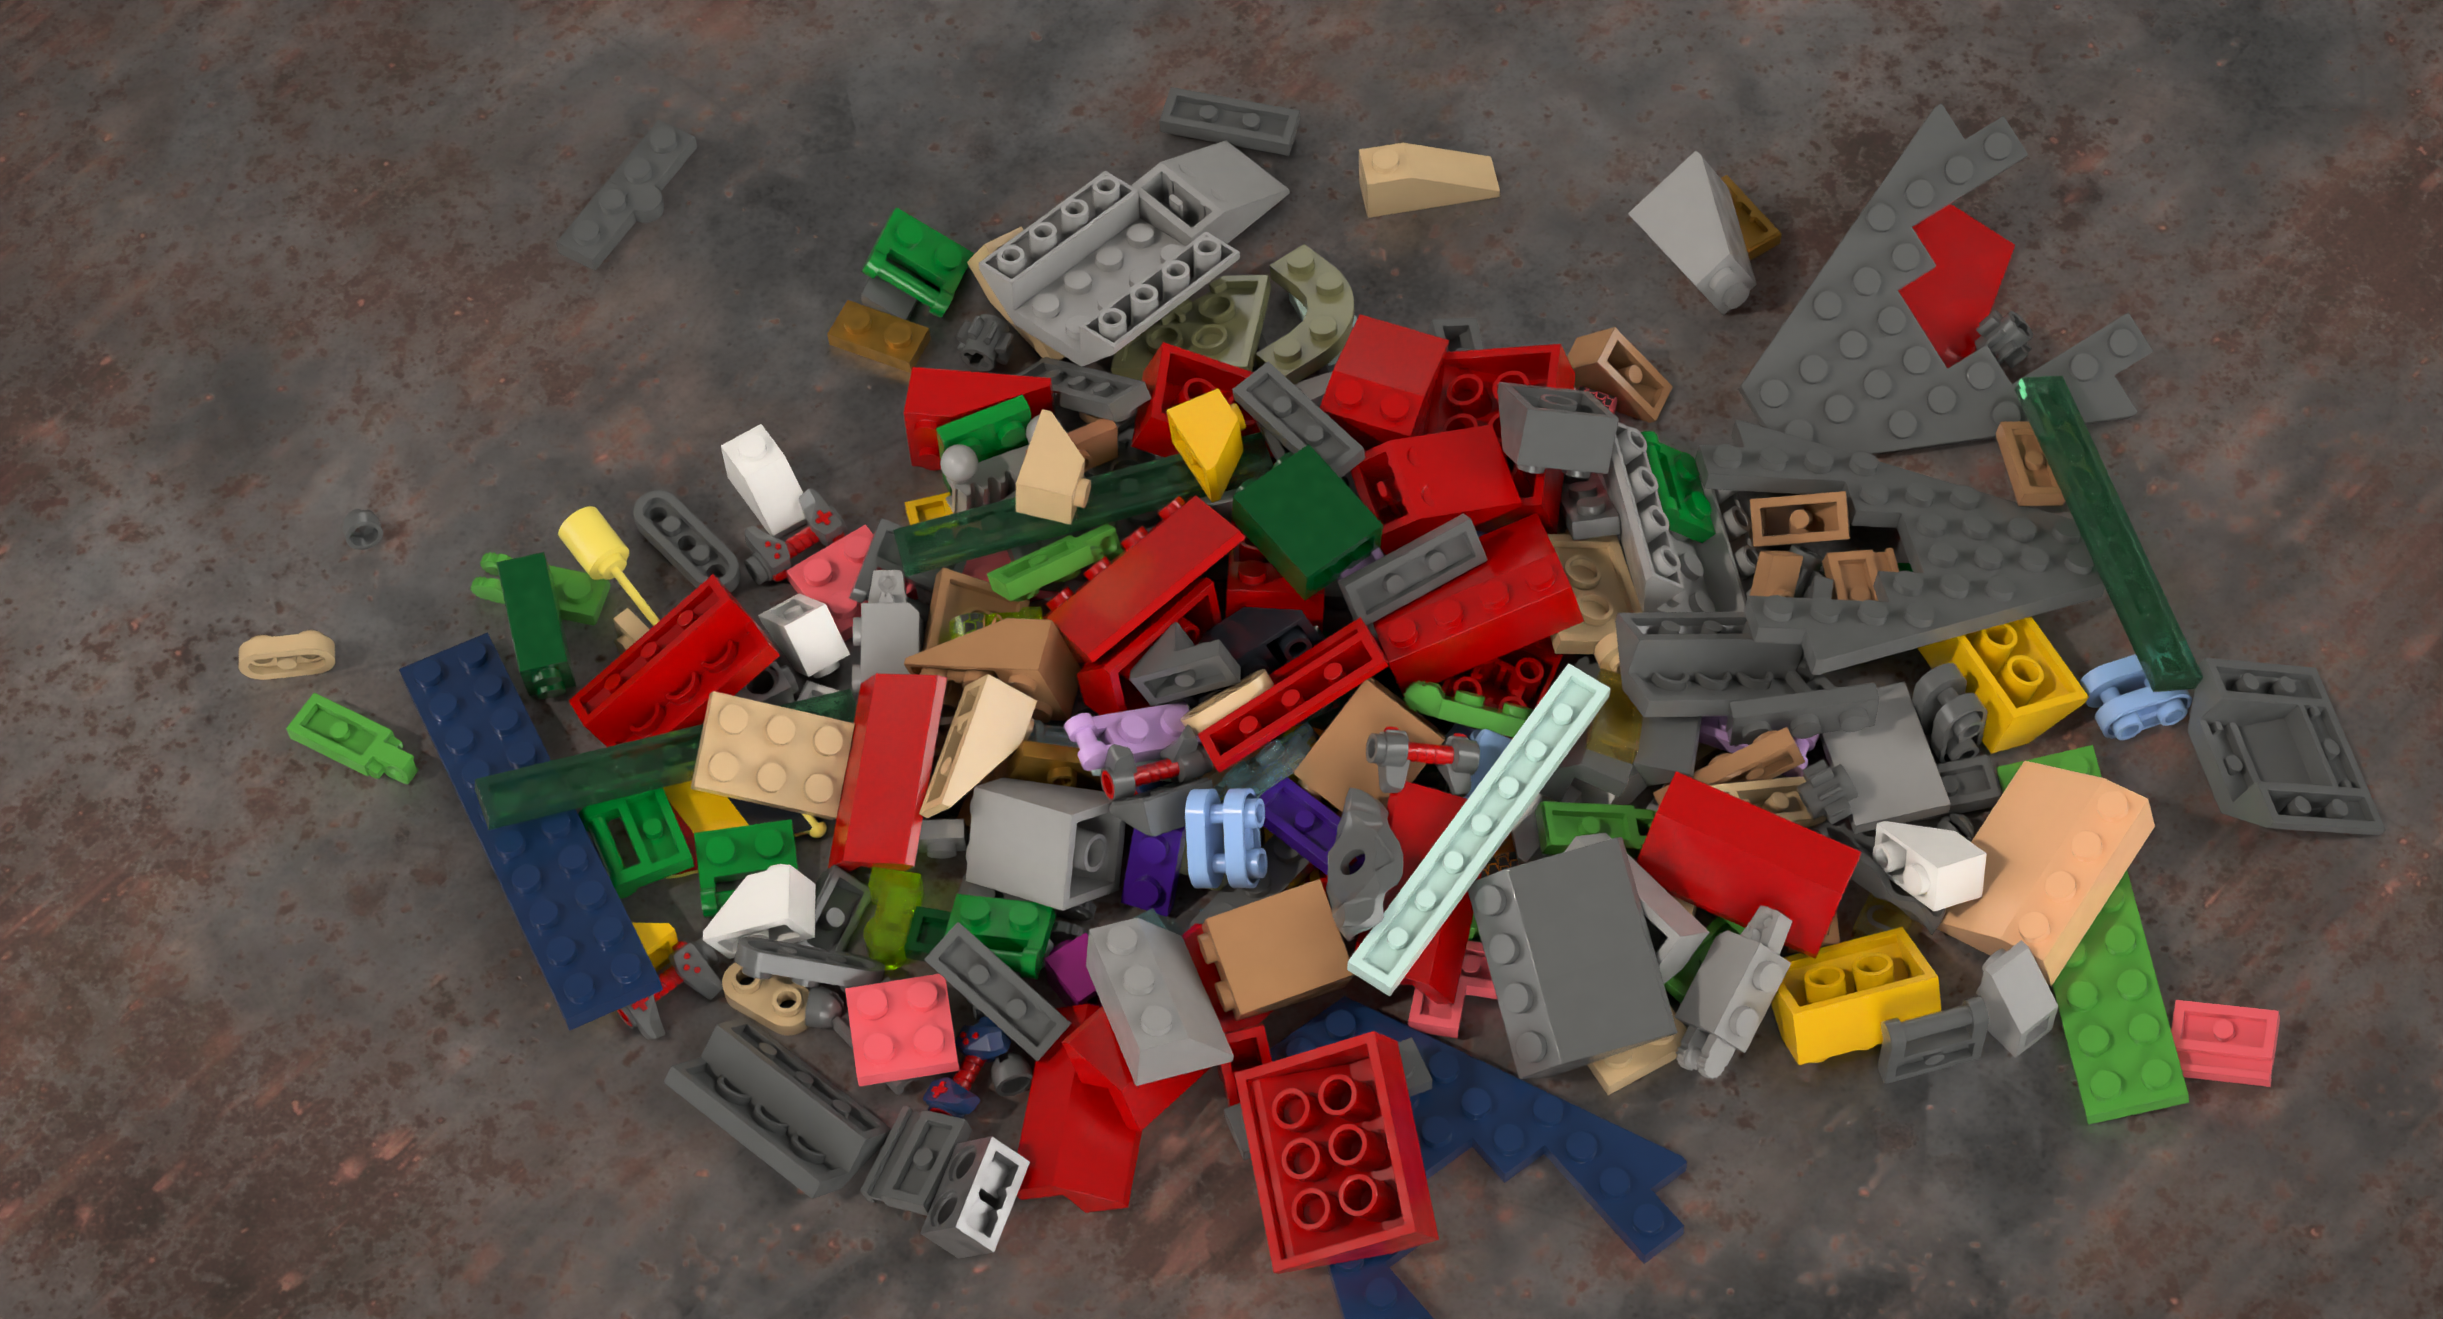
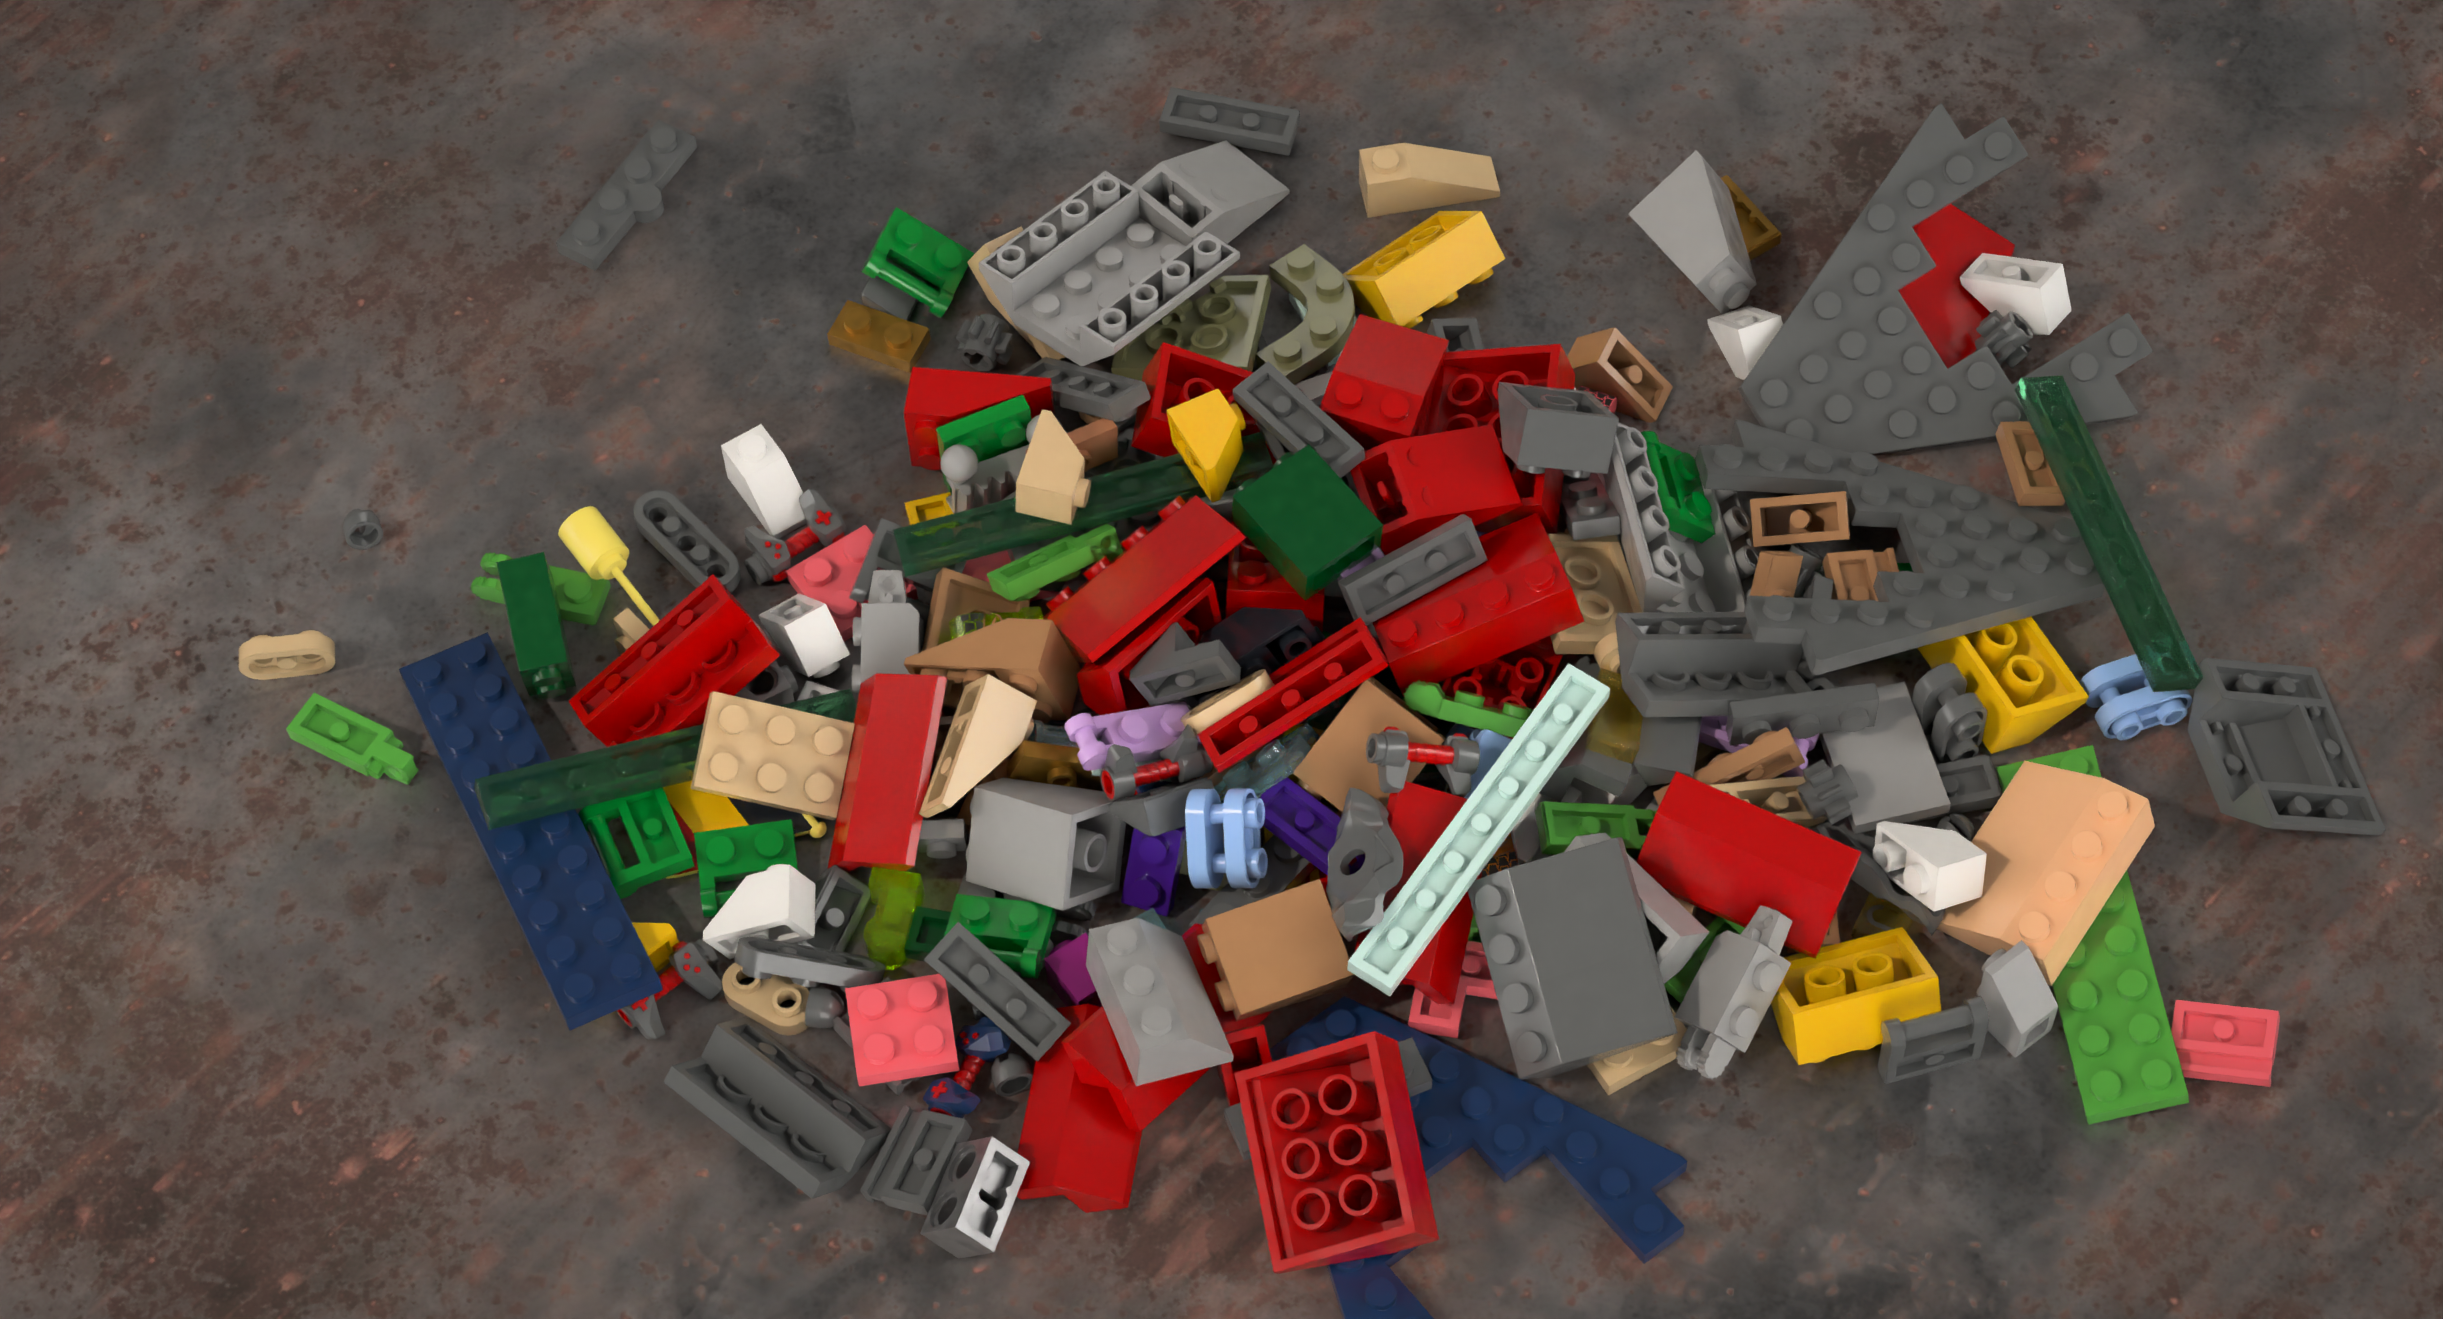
(1425, 267): none -> yellow slope
(1744, 336): none -> white slope
(2020, 285): none -> white slope

